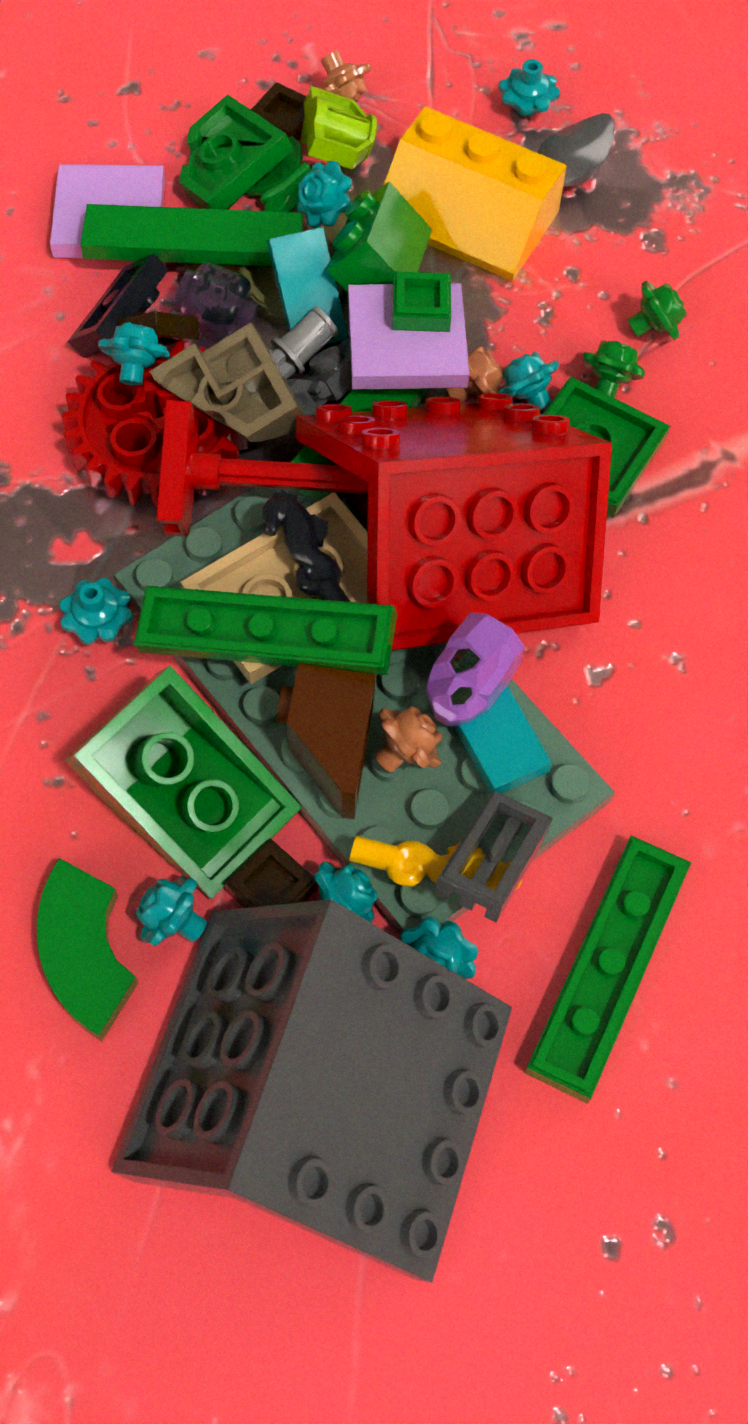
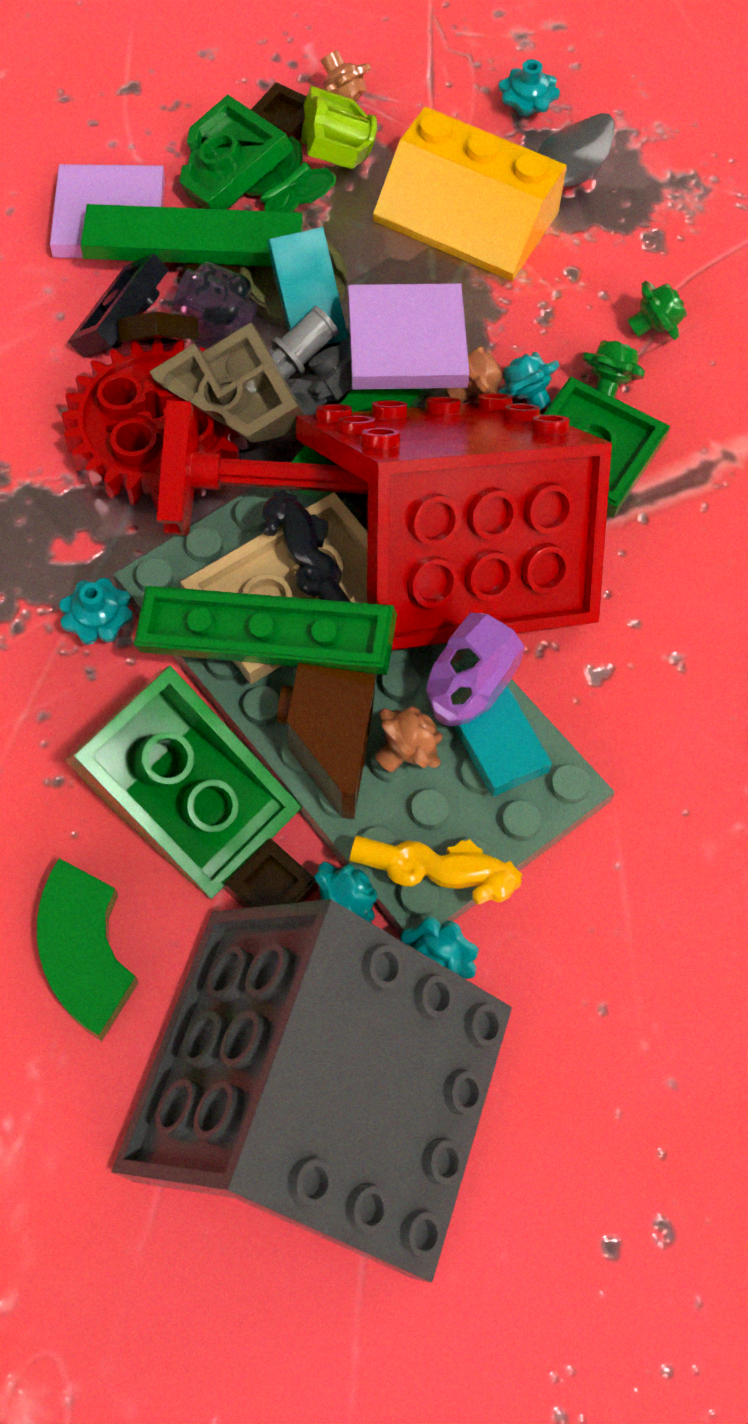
(134, 349): teal plant -> none
(169, 911): teal plant -> none
(323, 194): teal plant -> none
(378, 238): green brick -> none
(421, 301): green tile -> none
(475, 889): dark grey tile -> none
(608, 970): green tile -> none

